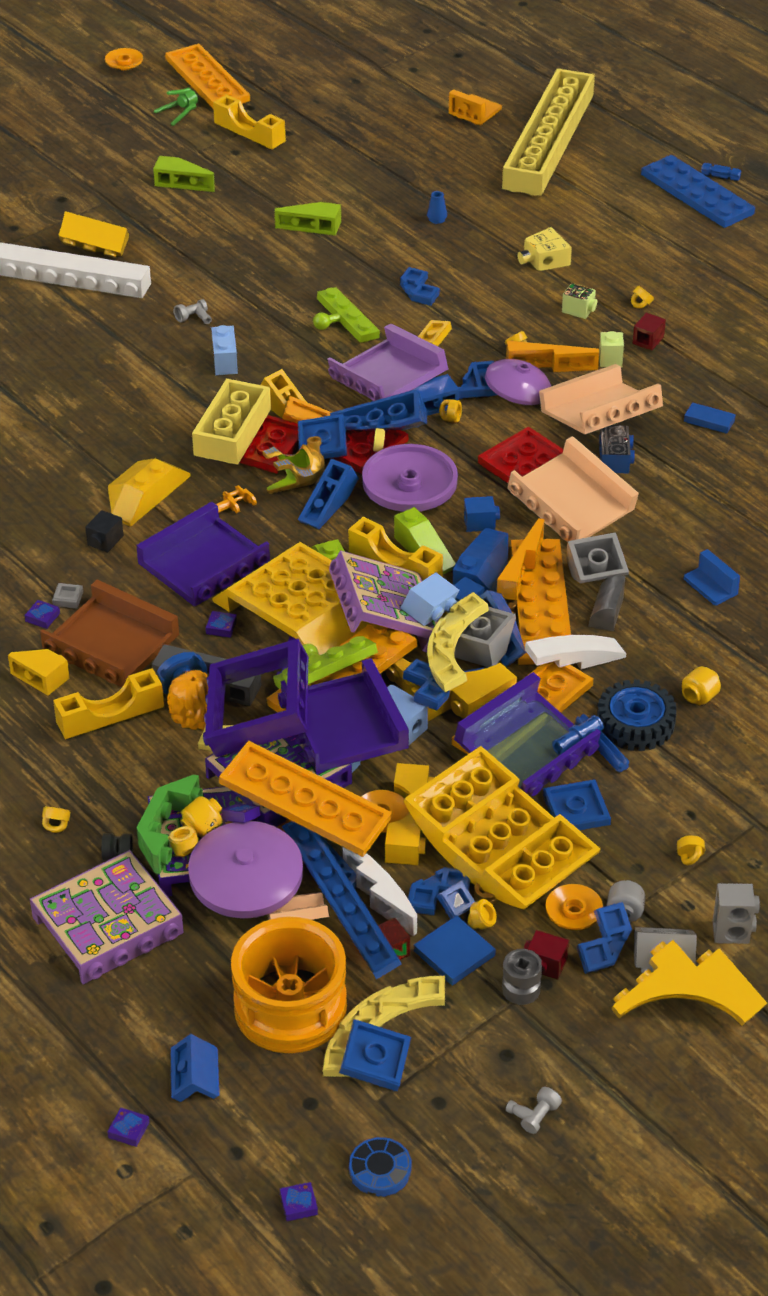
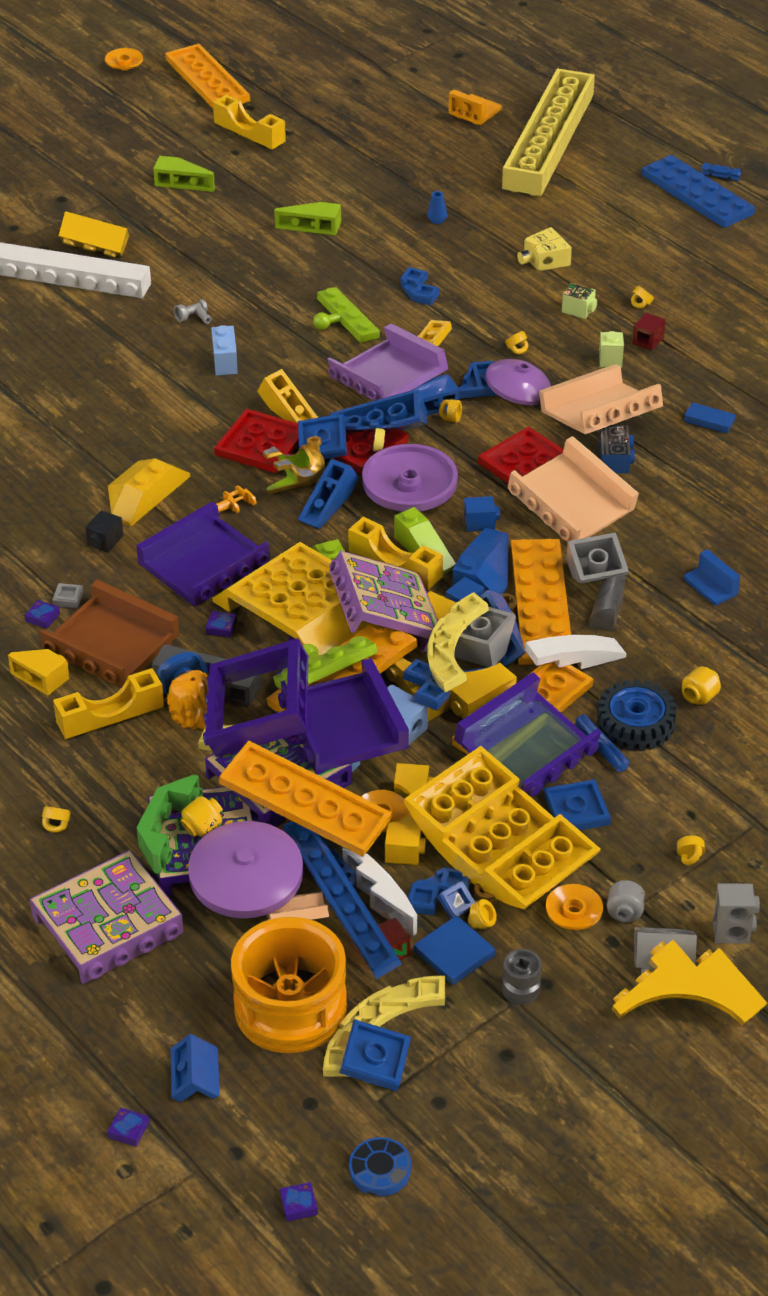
(113, 844): pearl dark grey wheel -> none
(183, 840): yellow tile -> none
(186, 99): bright green plant -> none
(231, 421): light yellow brick -> none
(241, 812): dark purple tile -> none
(299, 410): light orange tile -> none
(430, 599): light blue brick -> none
(525, 557): light orange slope -> none
(547, 1100): light grey piece -> none
(551, 950): dark red brick -> none
(557, 356): light orange slope -> none
(576, 734): blue pin -> none
(614, 930): blue tile -> none

